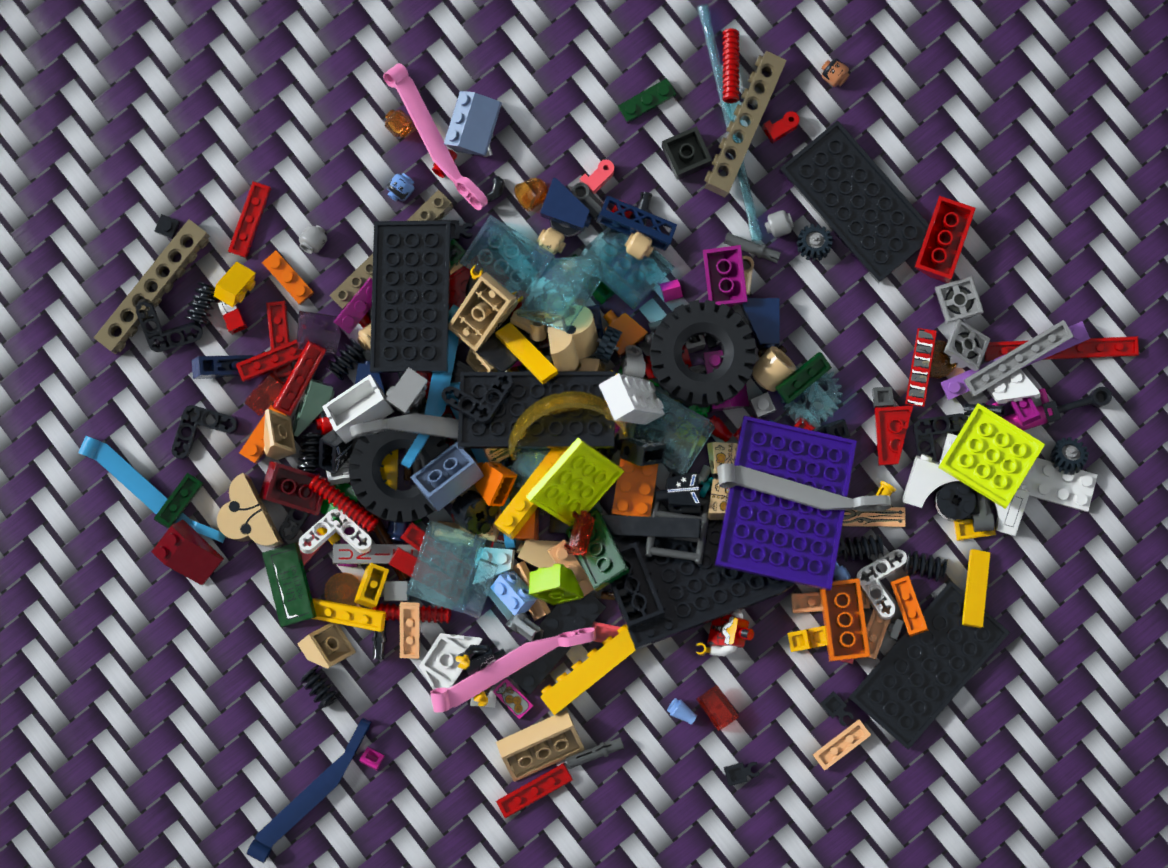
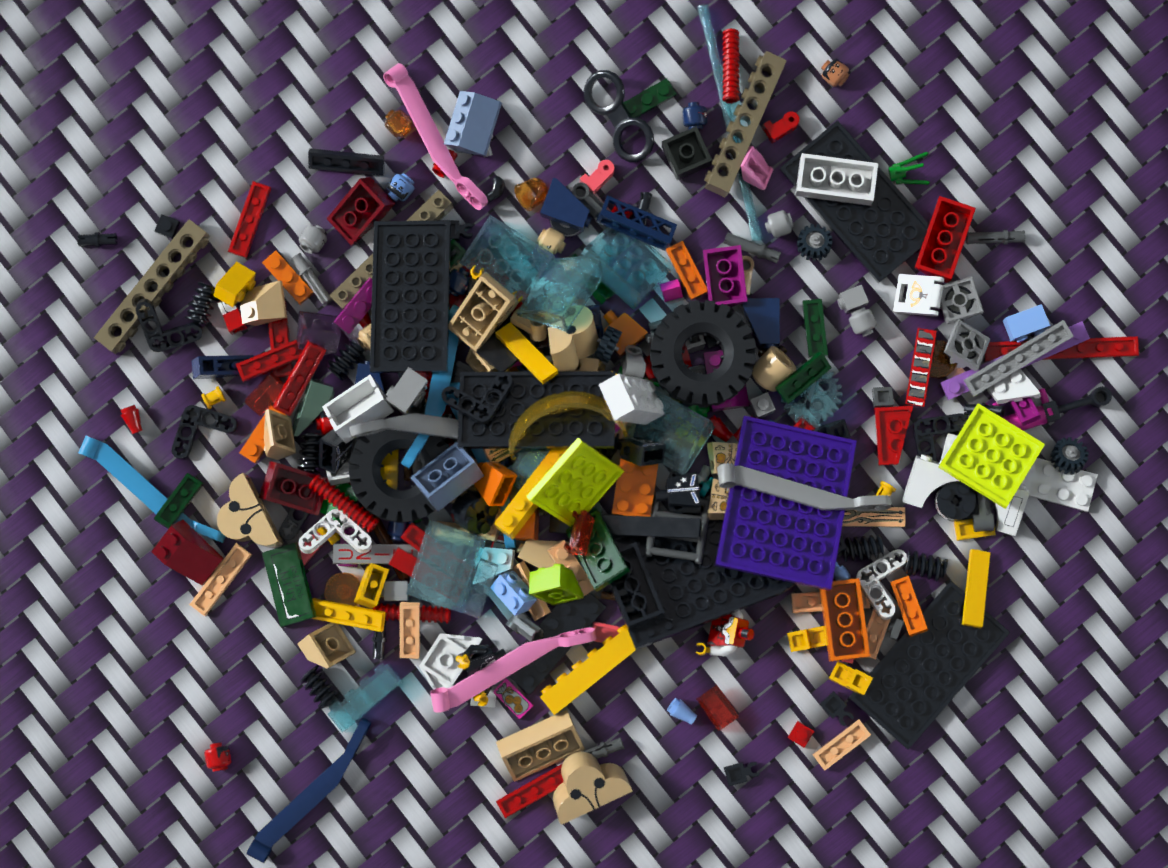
(97, 239): none -> black pin
(132, 418): none -> red cone
(213, 397): none -> yellow bush
(217, 757): none -> red head
(220, 579): none -> light nougat tile
(263, 304): none -> tan slope
(311, 279): none -> light grey axle
(346, 162): none -> black plate
(360, 209): none -> dark red slope
(364, 698): none -> clear light blue brick
(371, 758): dark pink slope -> none
(459, 281): none -> dark blue head
(587, 786): none -> tan brick
(619, 115): none -> black bar
(639, 245): tan head -> none
(686, 270): none -> orange plate
(694, 115): none -> dark blue head
(755, 169): none -> bright pink slope
(800, 734): none -> red plate
(814, 327): none -> dark green plate
(836, 179): none -> white brick
(850, 678): none -> yellow slope
(852, 299): none -> light grey brick
(862, 321): none -> light grey head
(897, 171): none -> green plant
(920, 296): none -> white container
(995, 237): none -> dark grey pin
(1026, 323): none -> light blue brick

